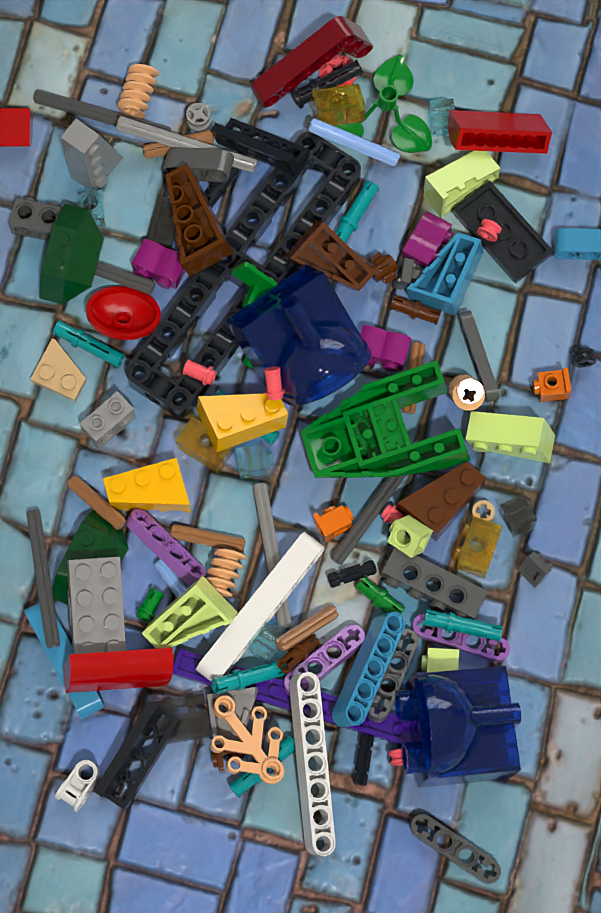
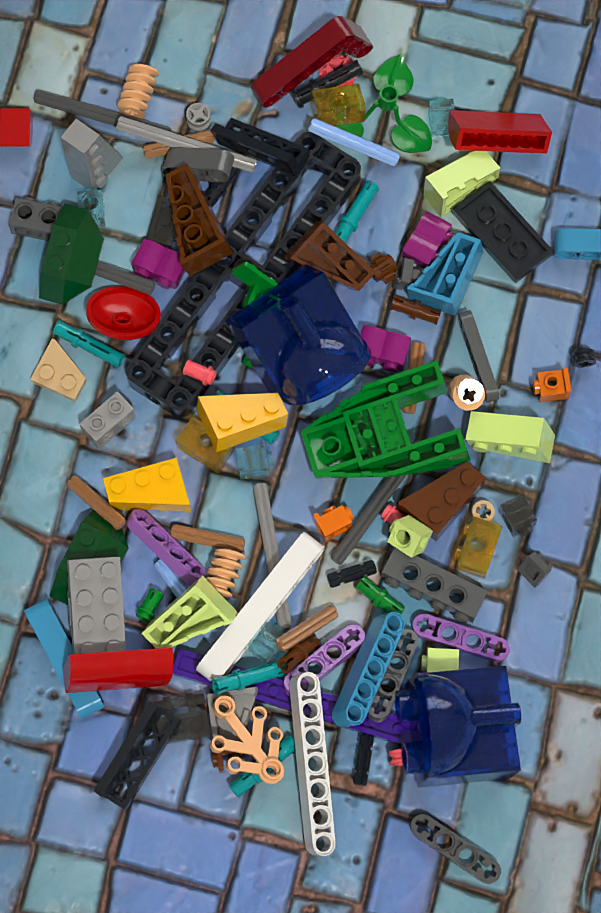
(43, 579): dark grey axle -> none
(78, 786): white piece -> none
(273, 383): coral pin -> none
(454, 623): teal pin -> none
(489, 230): coral bush -> none

